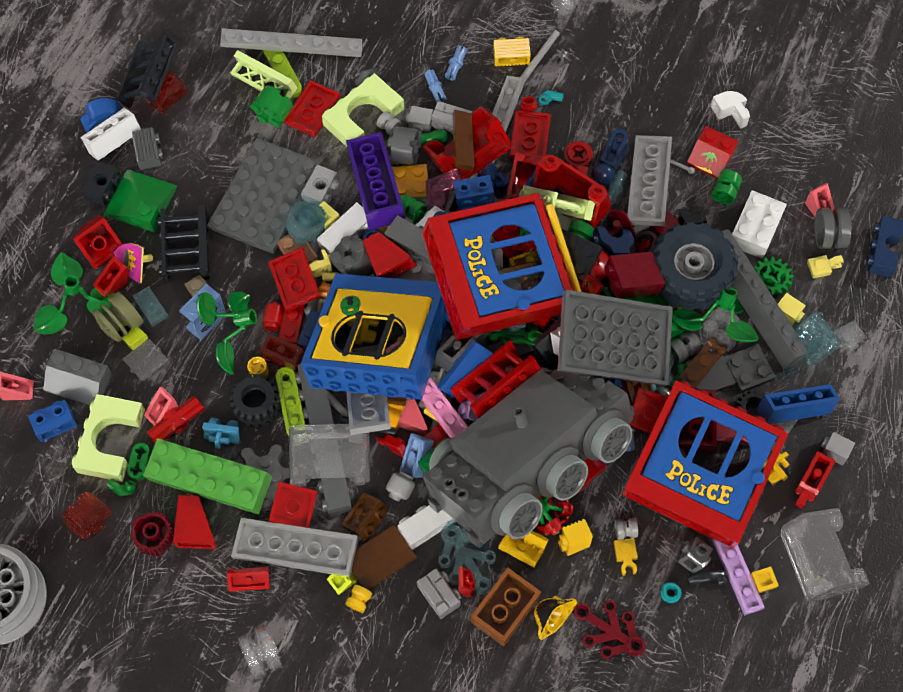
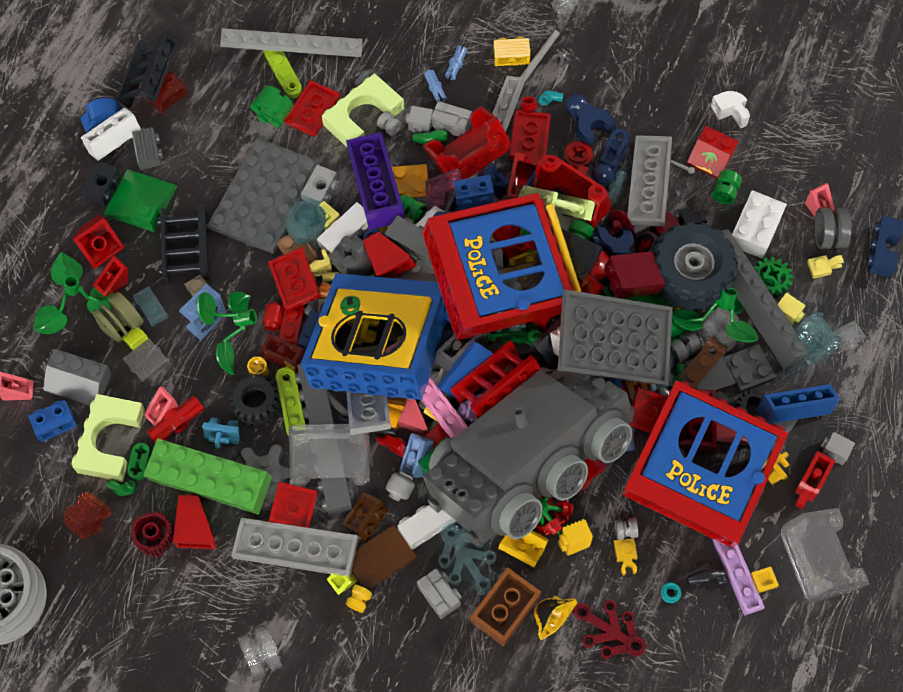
(132, 257): dark pink shield -> none
(248, 579): red plate -> none
(264, 72): yellowish green fence -> none
(405, 145): dark grey brick -> none
(463, 140): reddish brown tile -> none
(466, 582): red slope -> none
(588, 117): none -> dark blue piece
(695, 554): dark grey brick -> none

